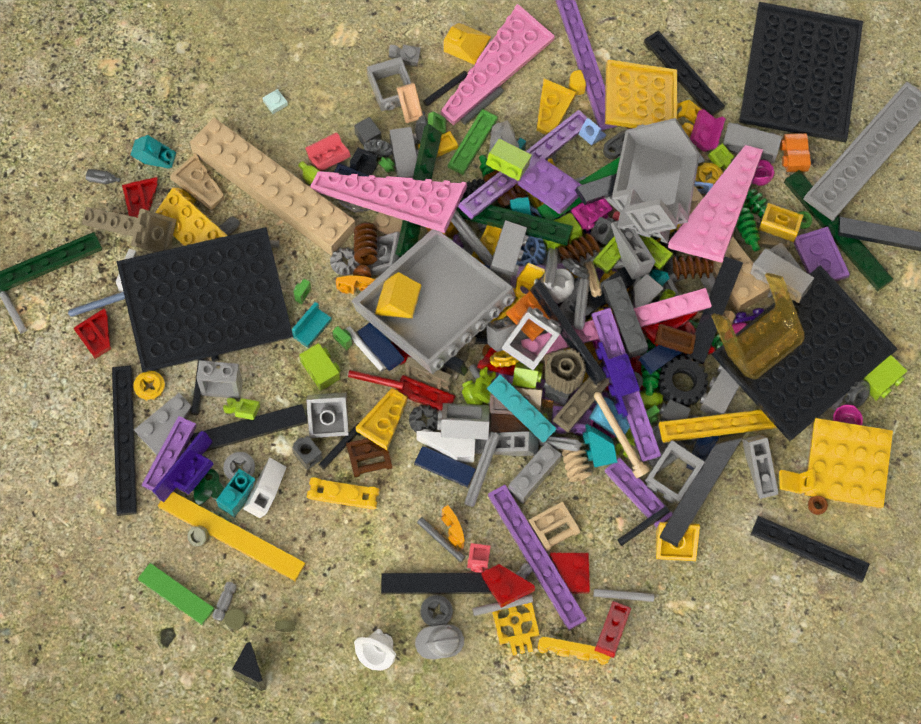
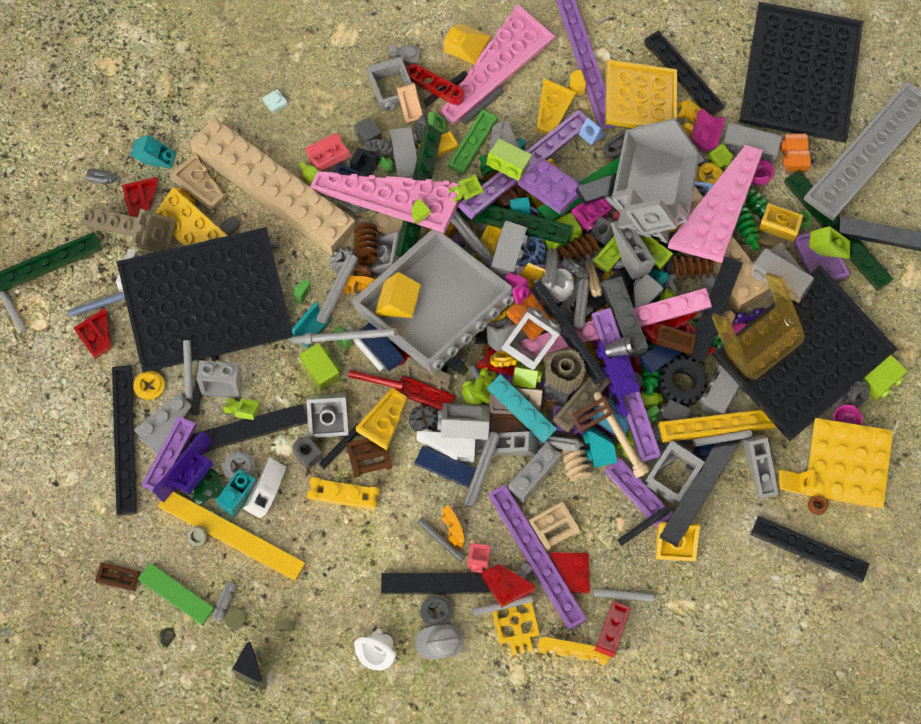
(134, 581): none -> reddish brown tile
(188, 369): none -> light grey bar
(311, 338): none -> light grey bar
(337, 289): none -> light grey axle
(420, 211): none -> lime tile
(436, 82): none -> red beam
(467, 188): none -> lime plate
(520, 287): none -> dark pink bracket
(606, 406): none -> reddish brown tile
(621, 347): none -> flat silver cone
(722, 438): none -> light grey bar
(829, 243): none -> lime slope

